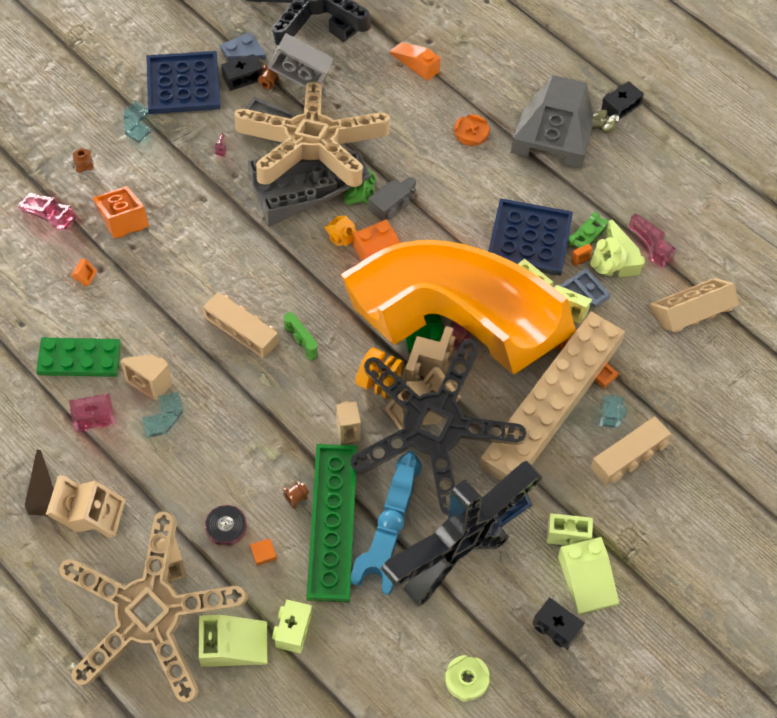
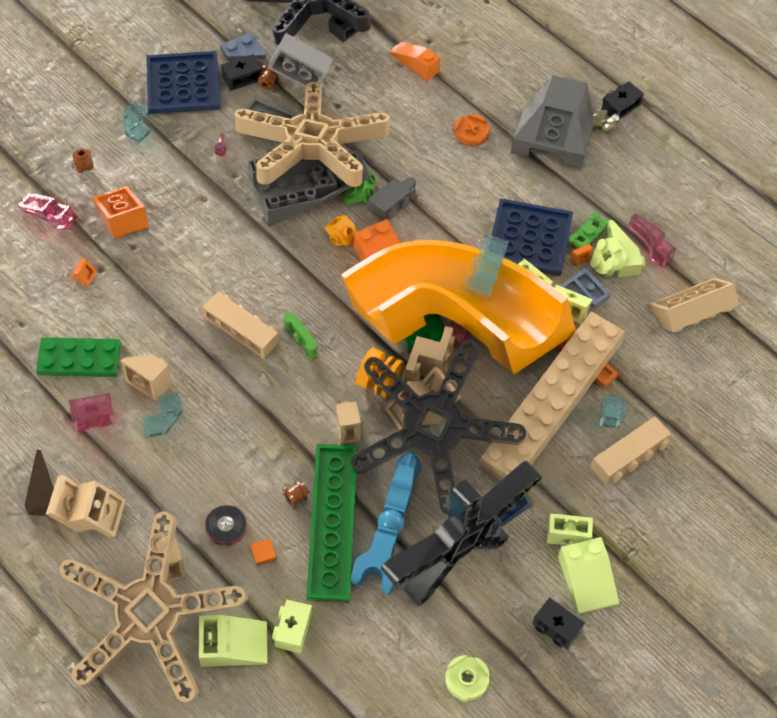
(486, 266): none -> clear light blue brick

